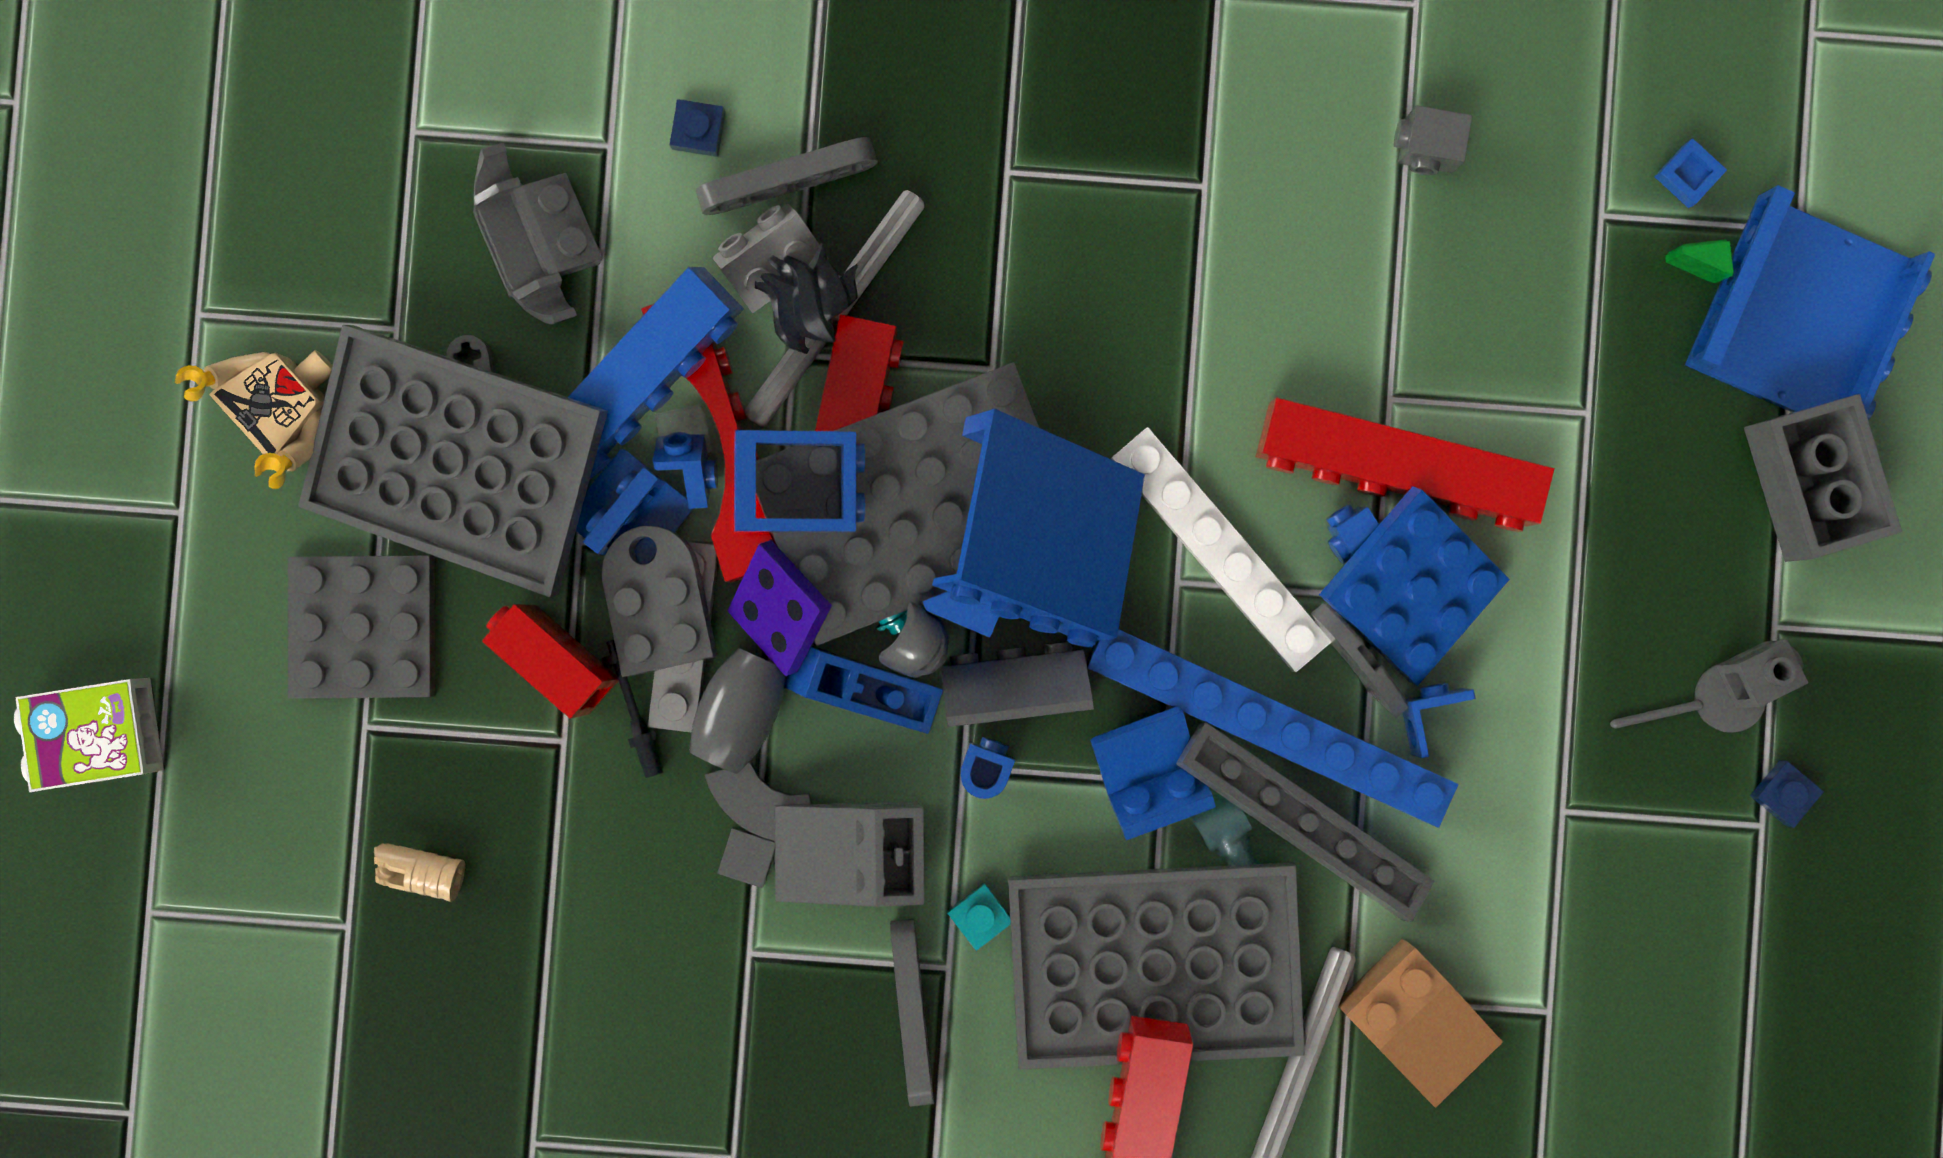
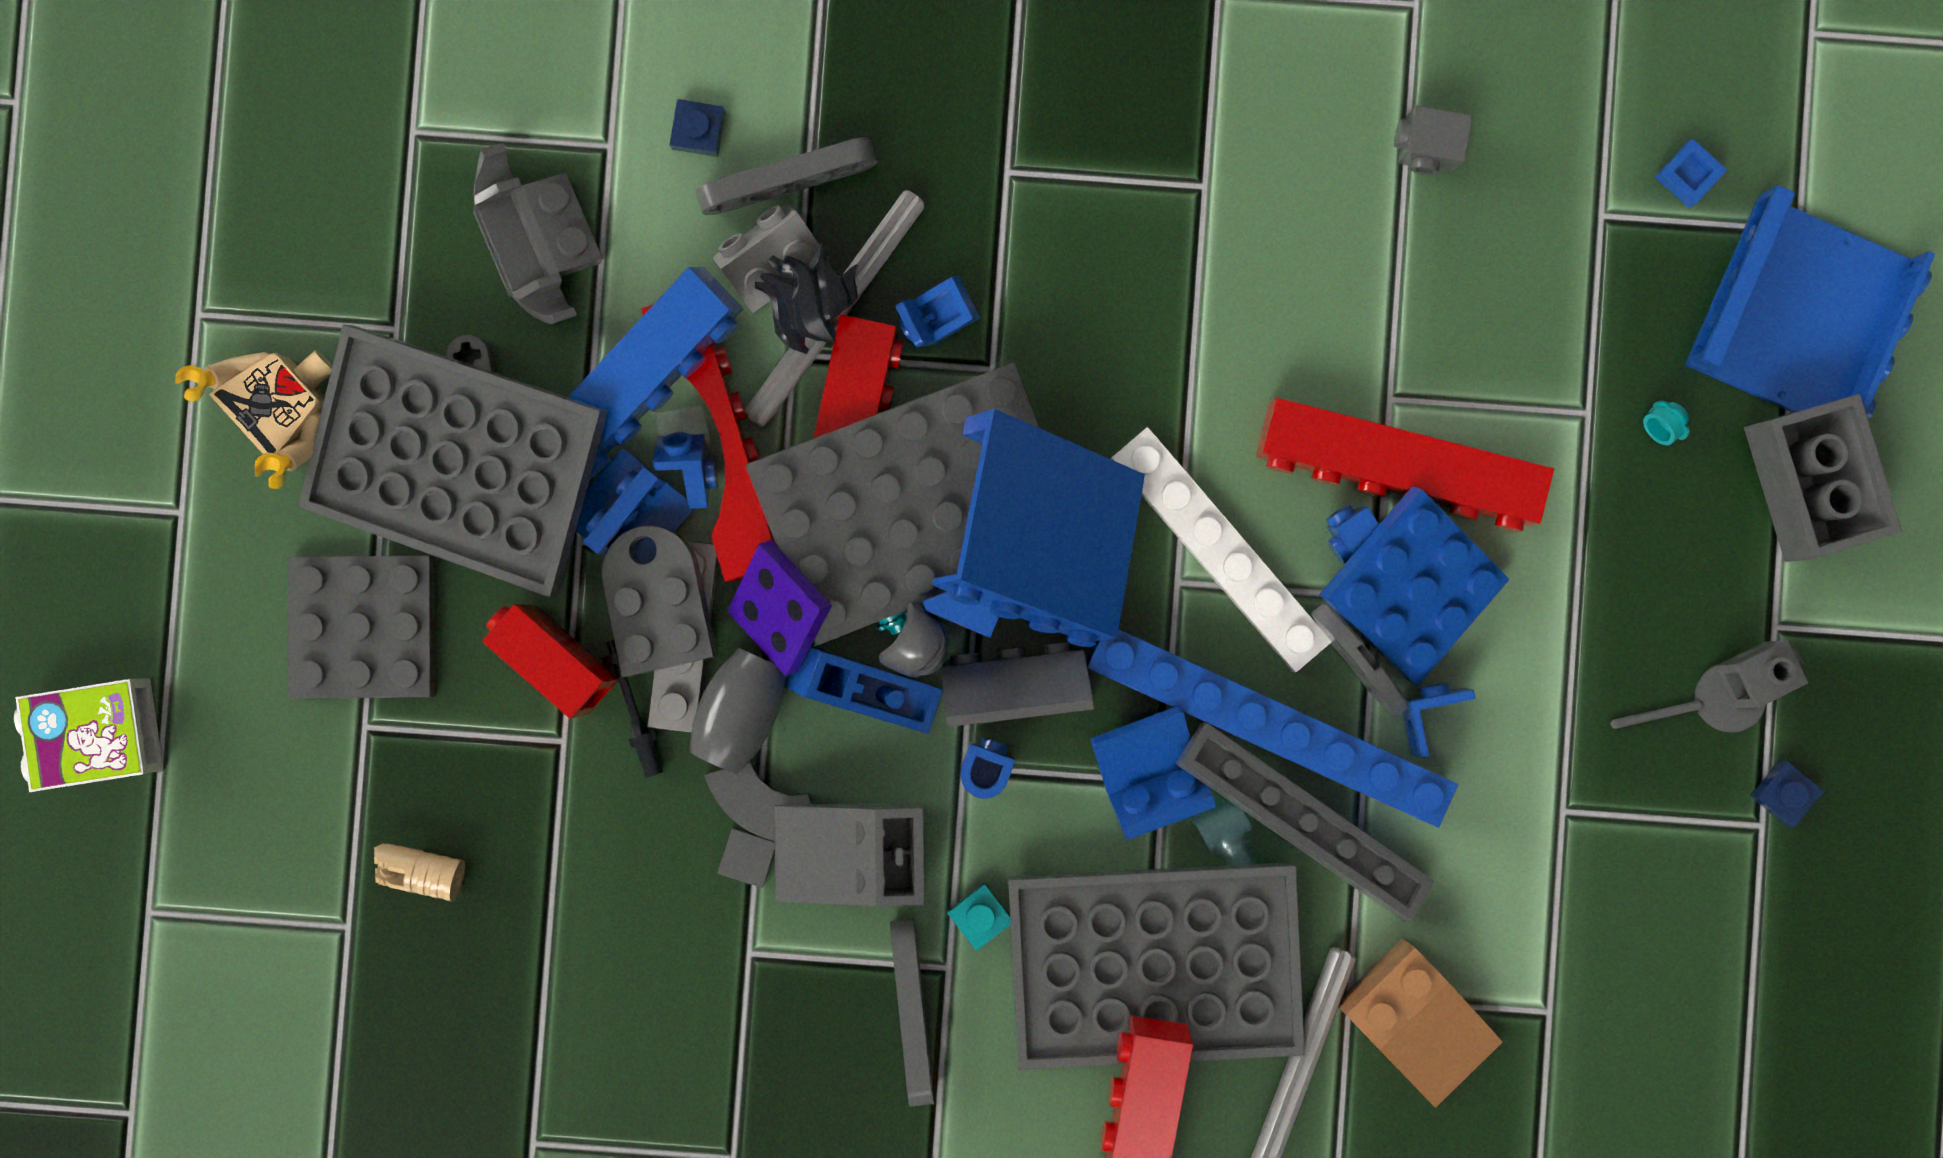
(745, 480): blue window -> none
(937, 313): none -> blue bracket
(1667, 422): none -> teal plate
(1704, 259): green slope -> none

